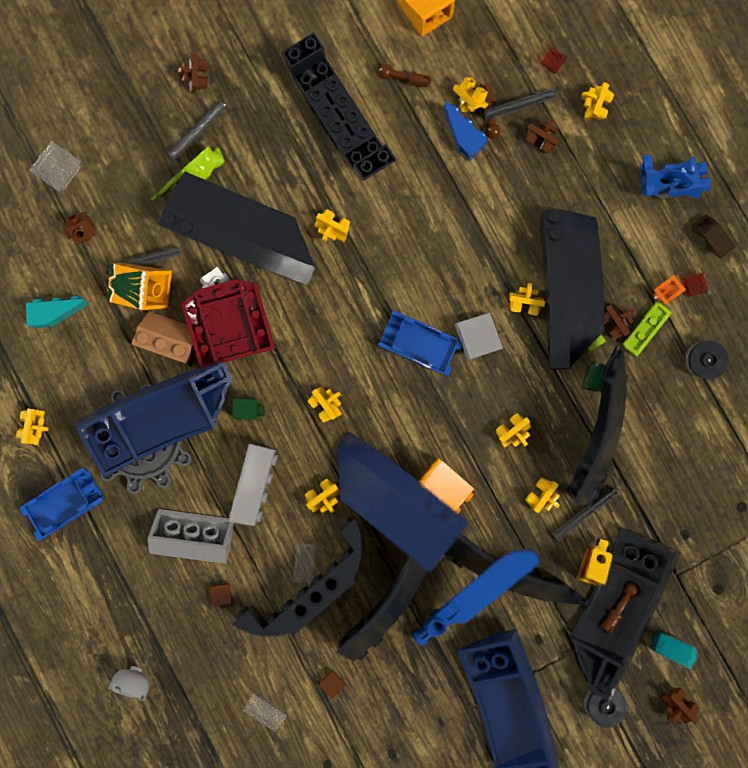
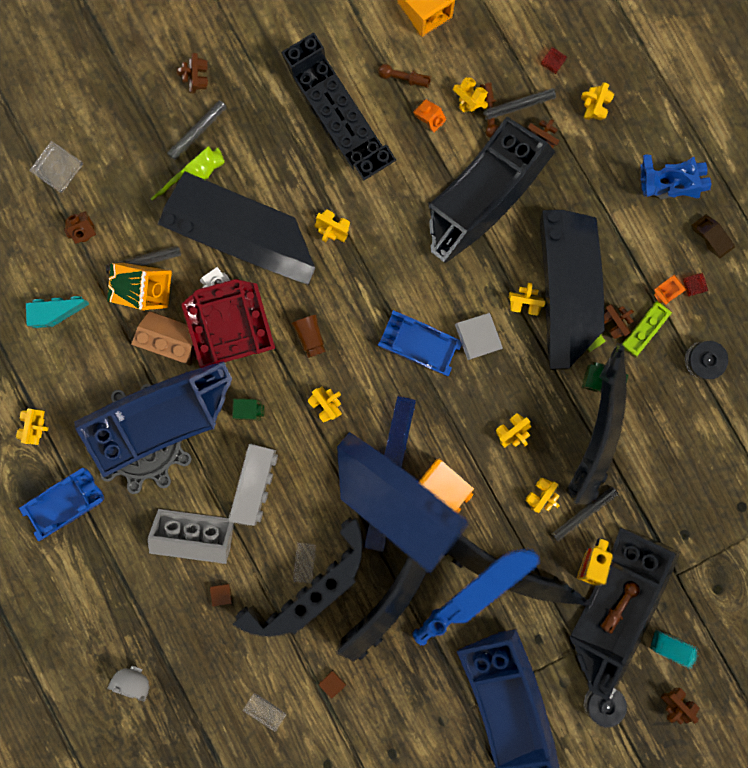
(309, 335): none -> reddish brown plant
(324, 500): yellow hips -> none
(395, 452): none -> clear blue plate
(430, 114): none -> orange bracket
(466, 138): blue slope -> none
(486, 188): none -> black slope

